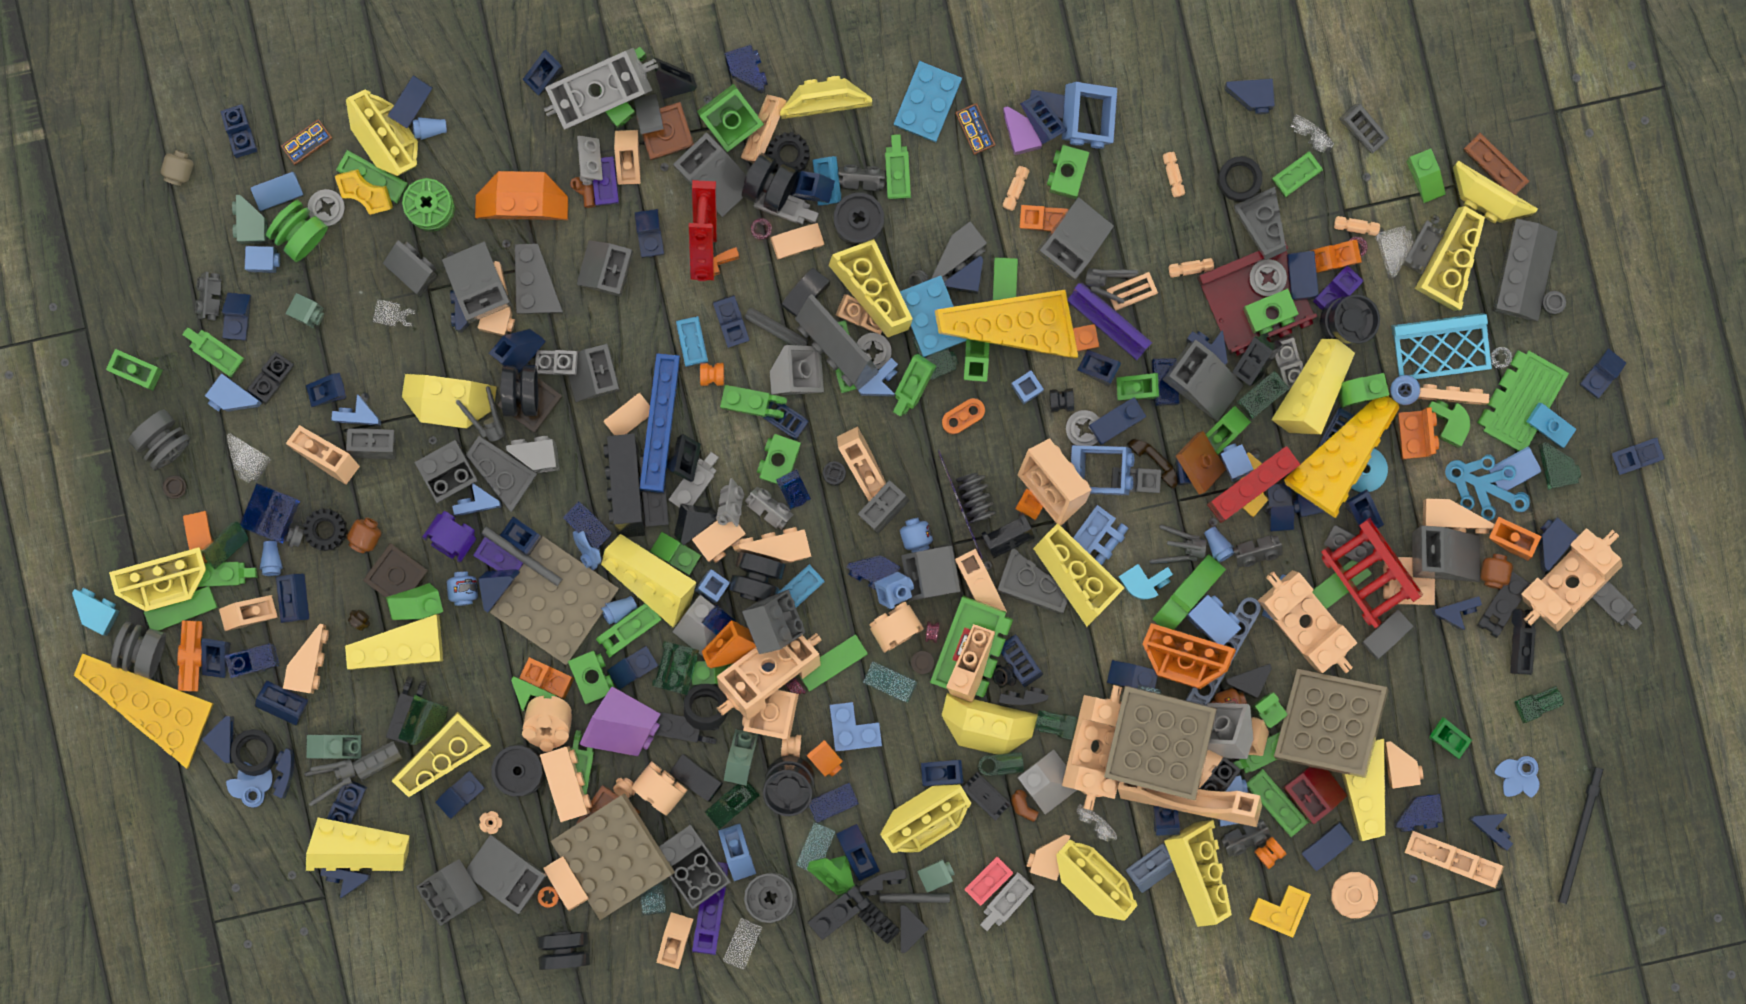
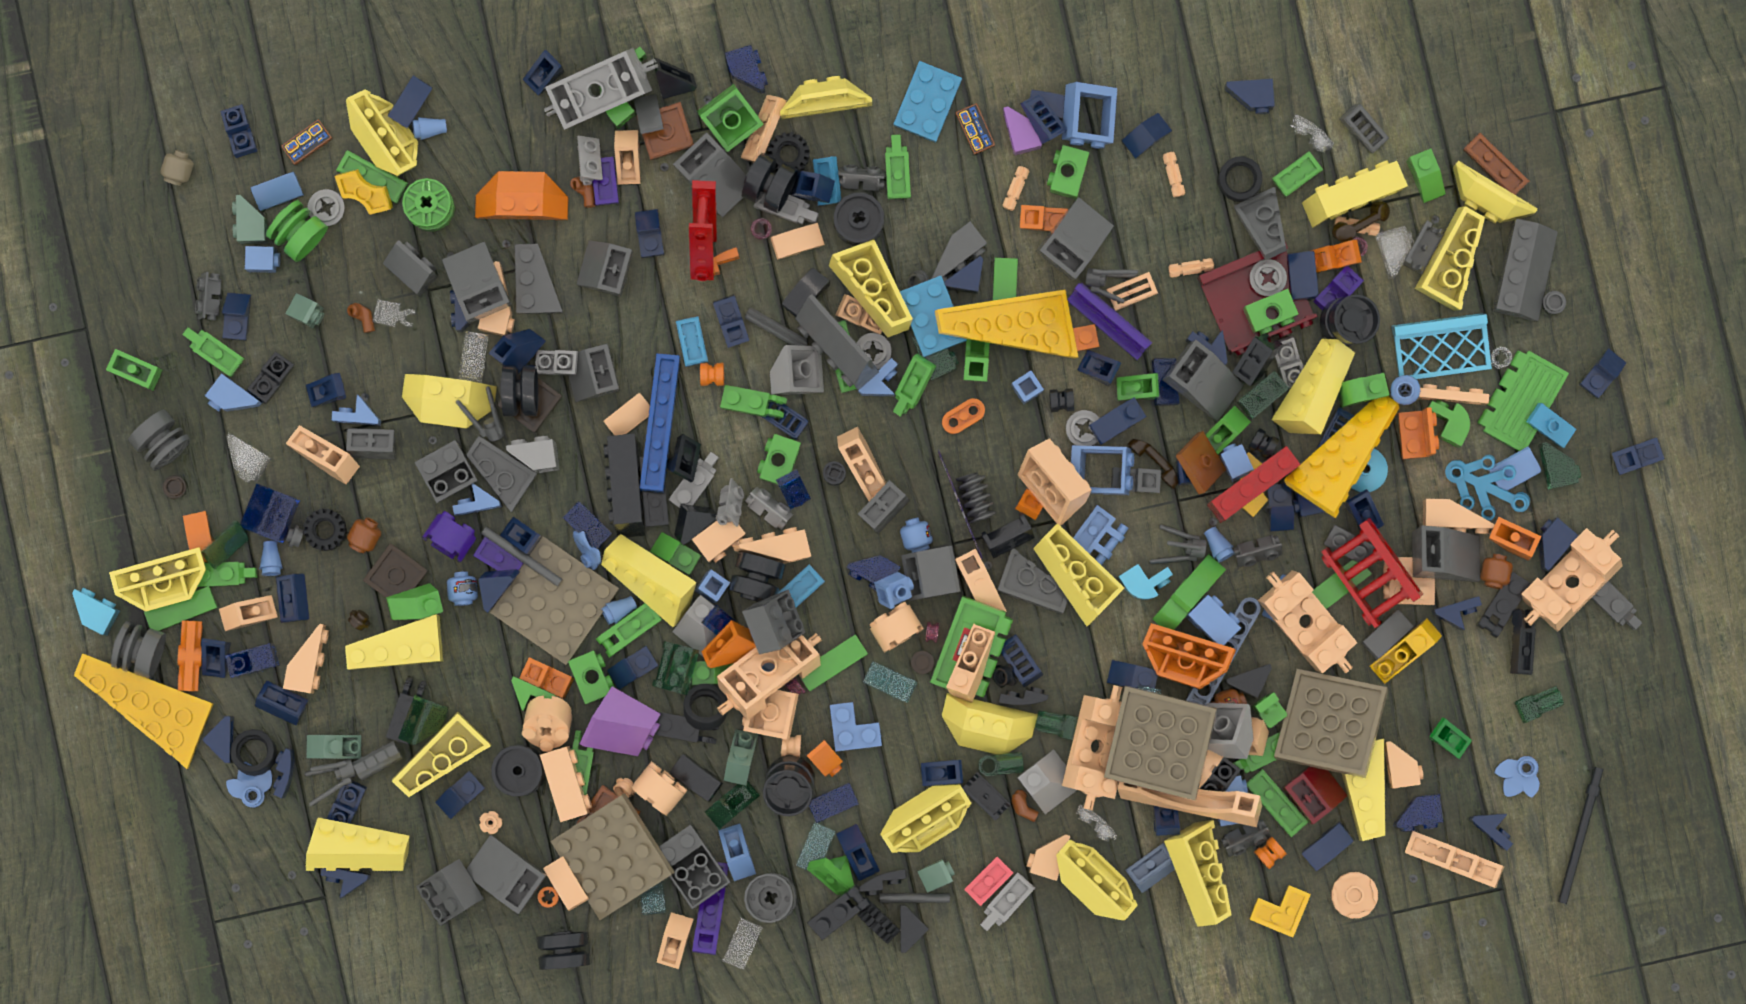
(363, 314): none -> dark orange arm
(473, 357): none -> clear slope
(1146, 135): none -> dark blue slope
(1263, 443): none -> black wheel
(1346, 232): none -> dark brown bar
(1354, 192): none -> light yellow wedge
(1406, 650): none -> yellow slope

